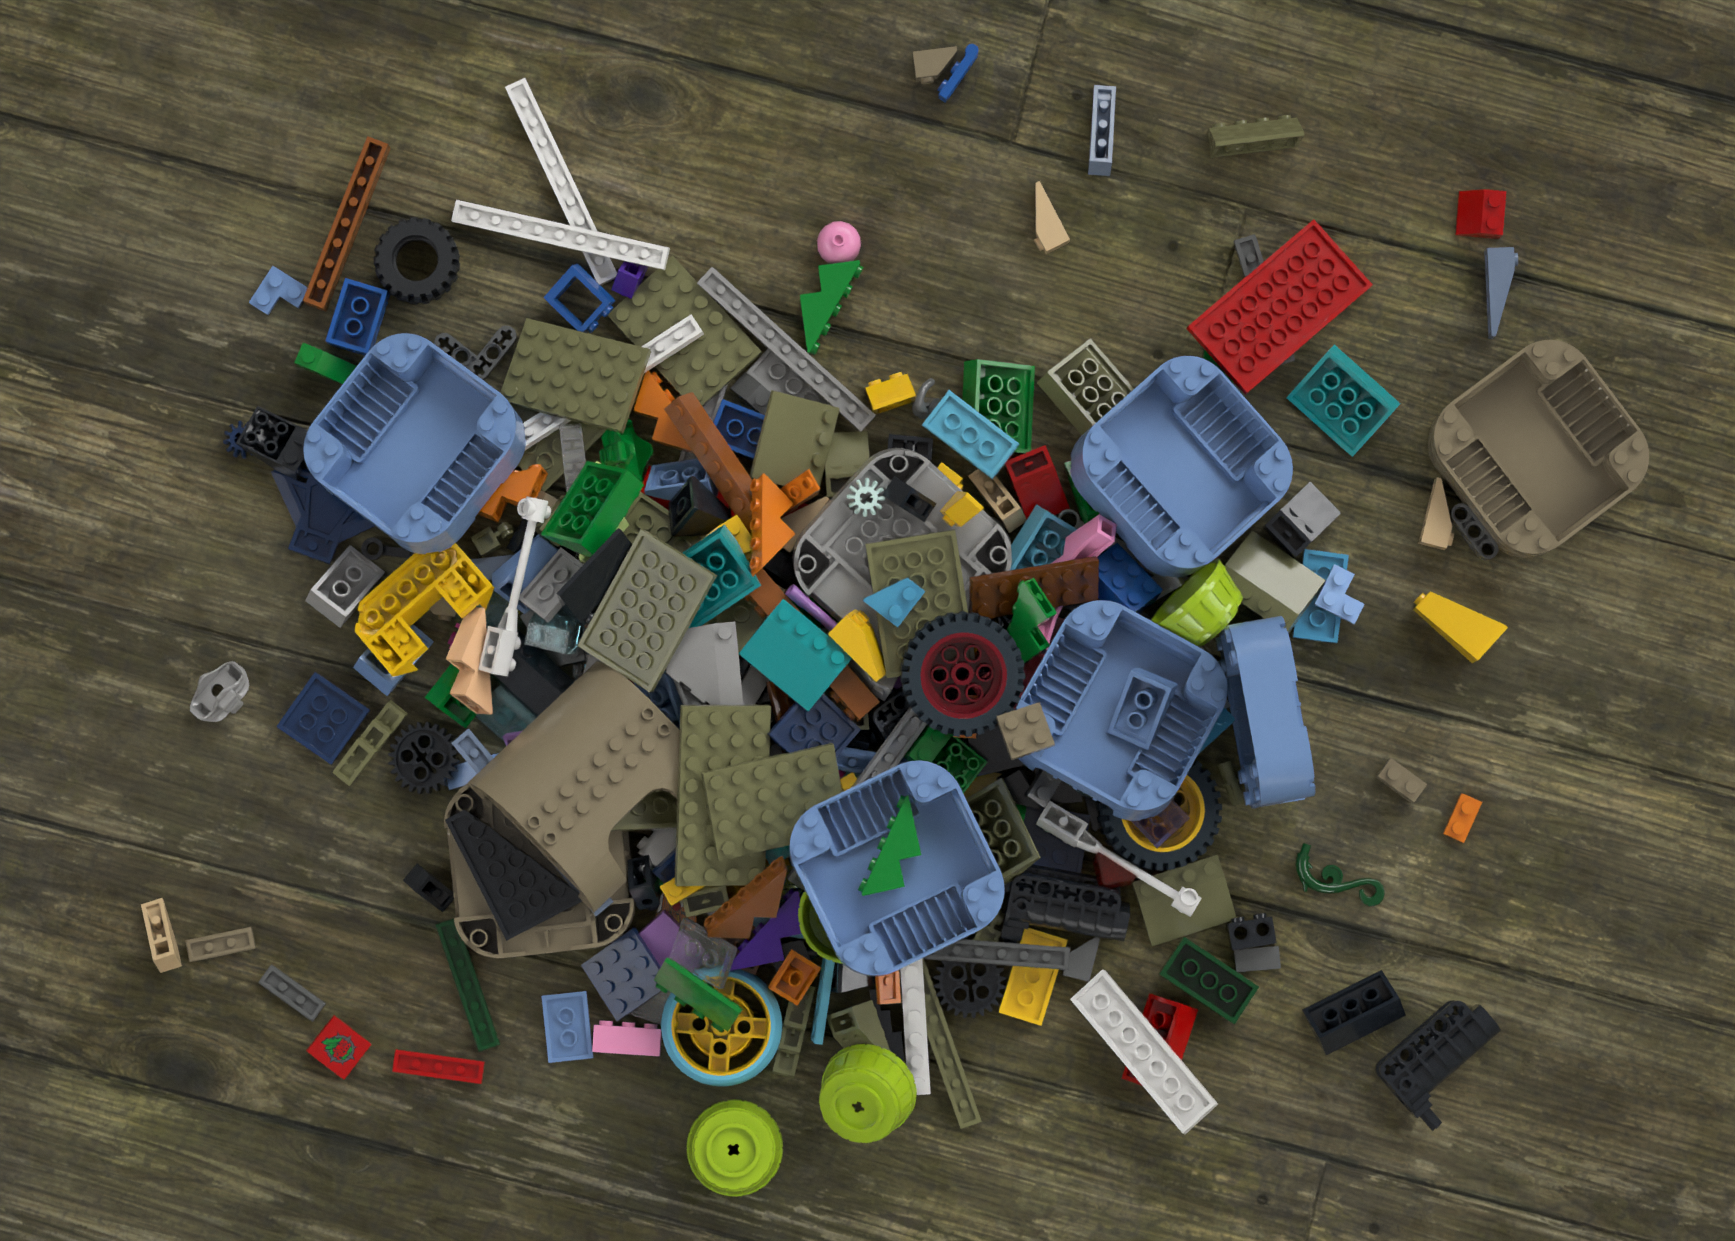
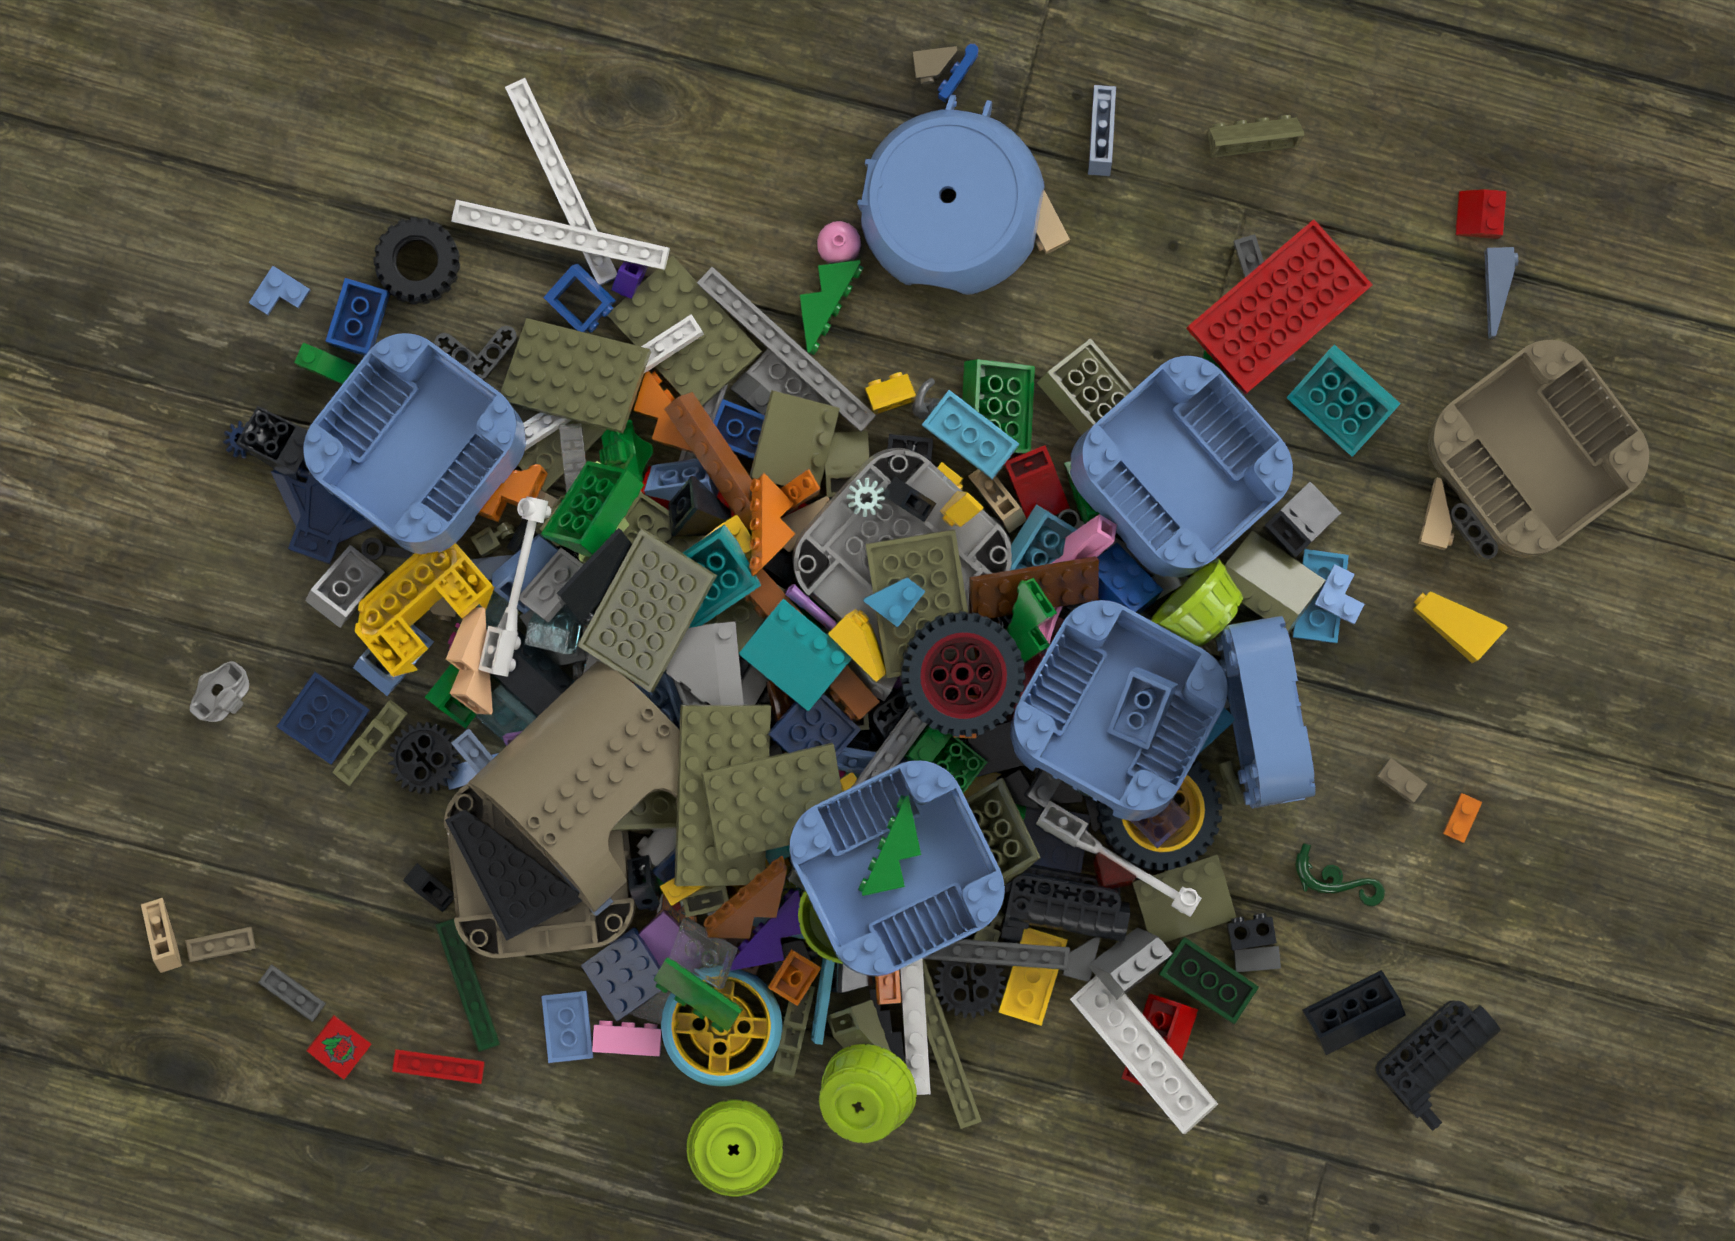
(346, 224): dark orange brick -> none
(961, 242): none -> medium blue container
(1025, 731): dark tan plate -> none
(1130, 961): none -> dark grey slope

